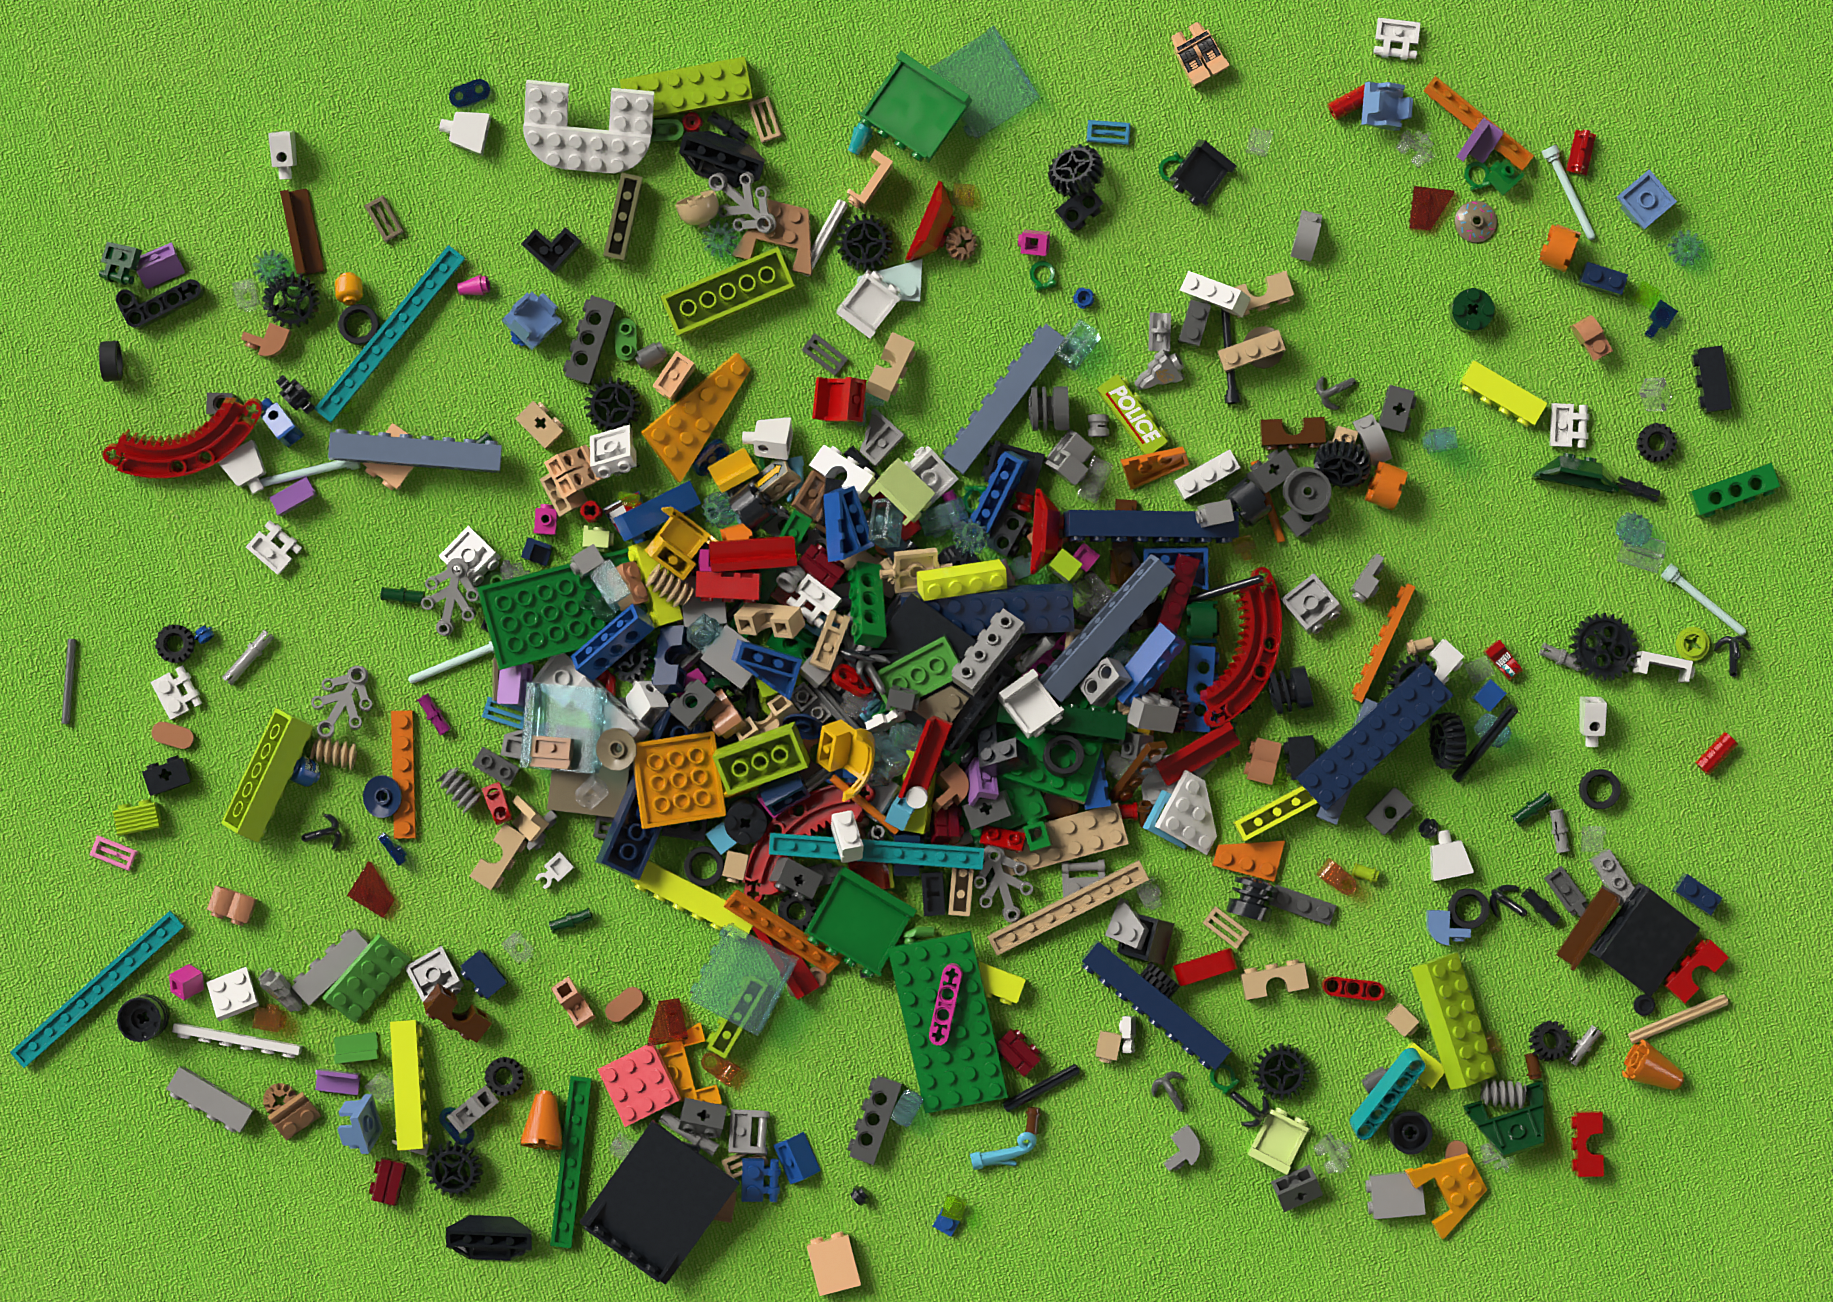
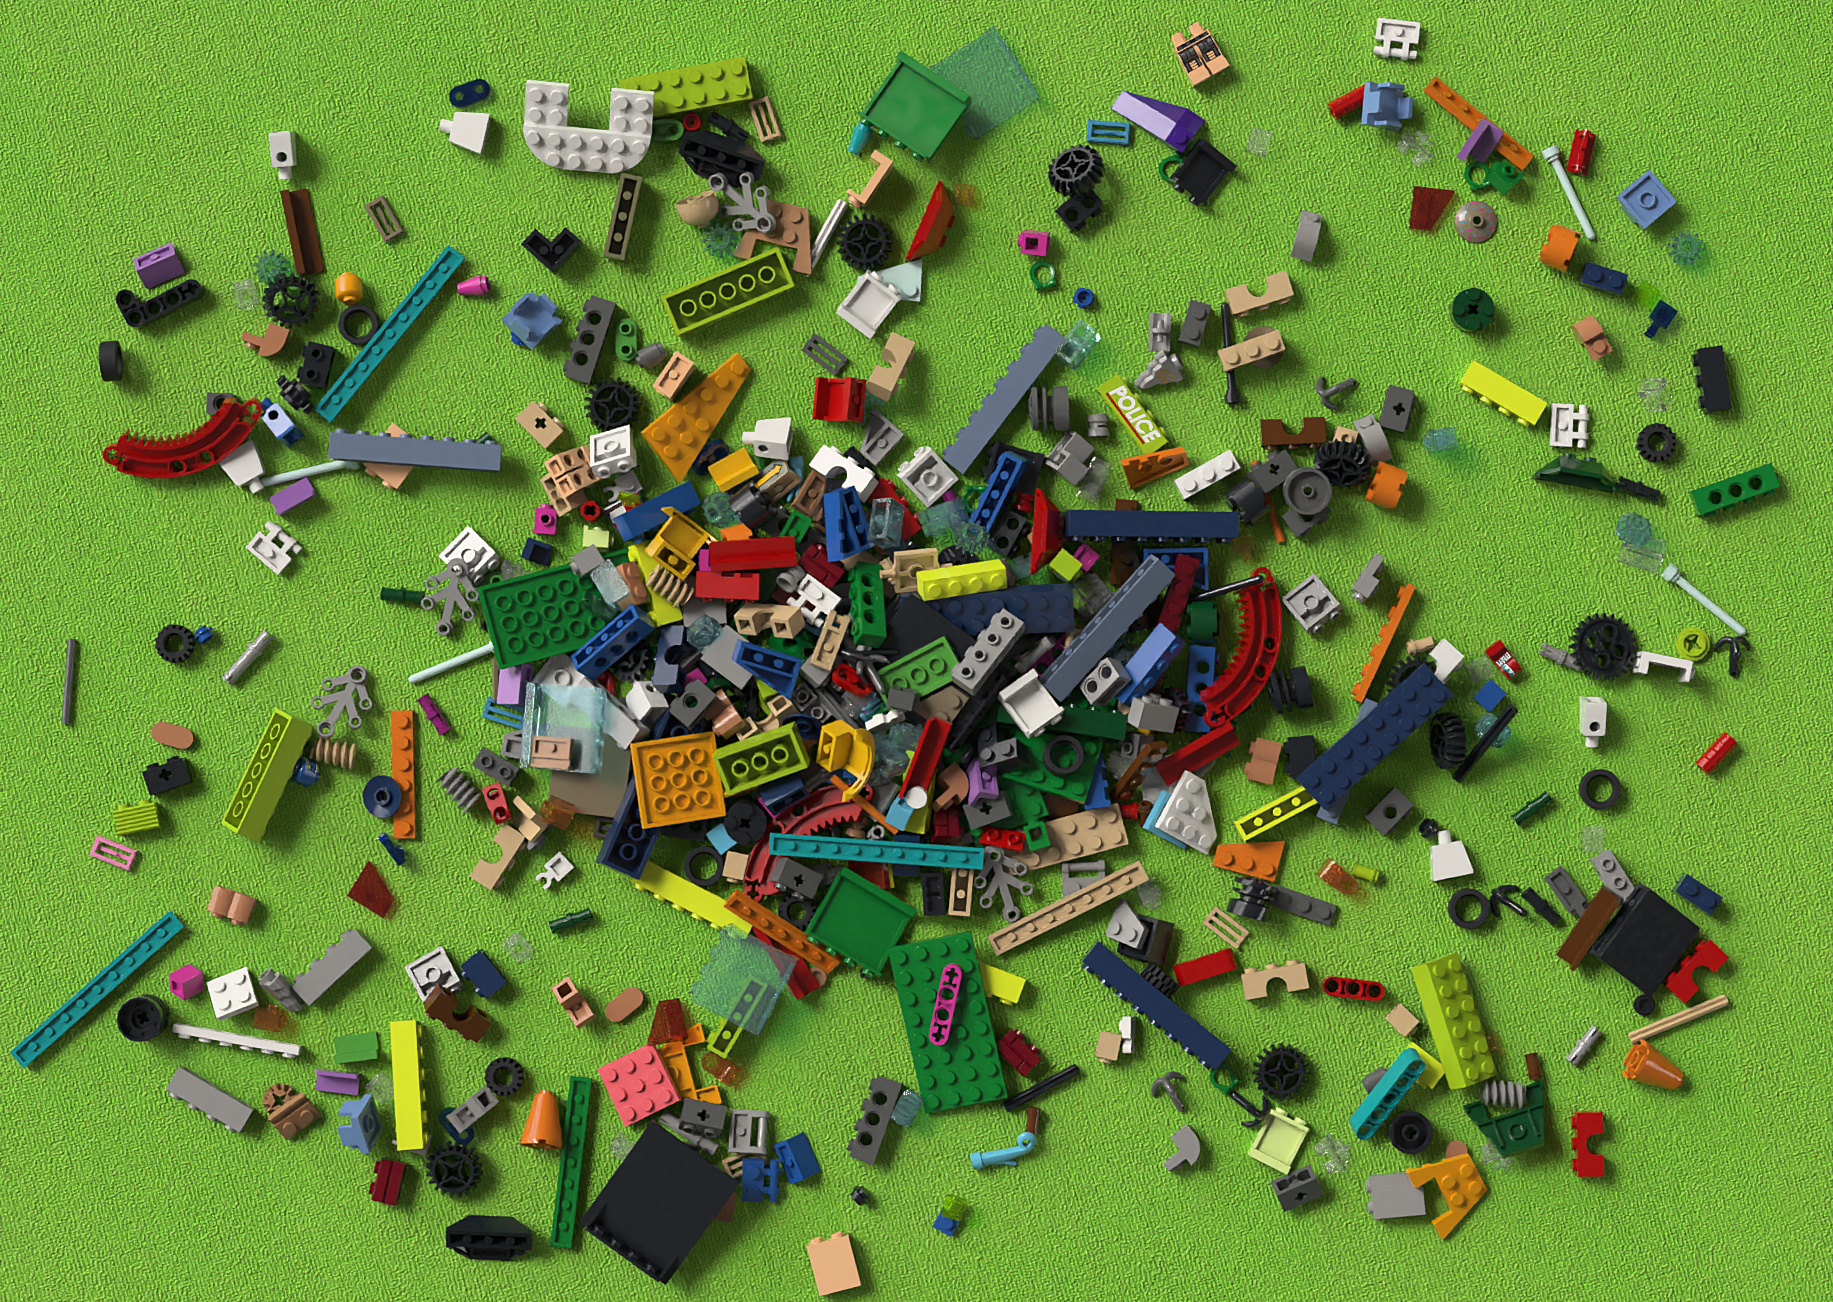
(122, 257): dark green plate -> none
(170, 695): white plate -> none
(316, 365): none -> black brick
(333, 830): black piece -> none
(366, 978): bright green plate -> none
(557, 812): none -> clear orange brick
(591, 800): clear brick -> none
(607, 749): dark tan dish -> none
(627, 483): none -> white plate
(847, 836): white brick -> none
(904, 490): yellowish green panel -> none
(918, 932): bright green arm -> none
(954, 239): medium nougat gear -> none
(1163, 121): none -> wedge
(1214, 292): white arch -> none
(1214, 513): light grey brick -> none
(1439, 927): medium blue brick -> none
(1559, 830): light grey pin -> none
(1559, 1035): black tyre -> none

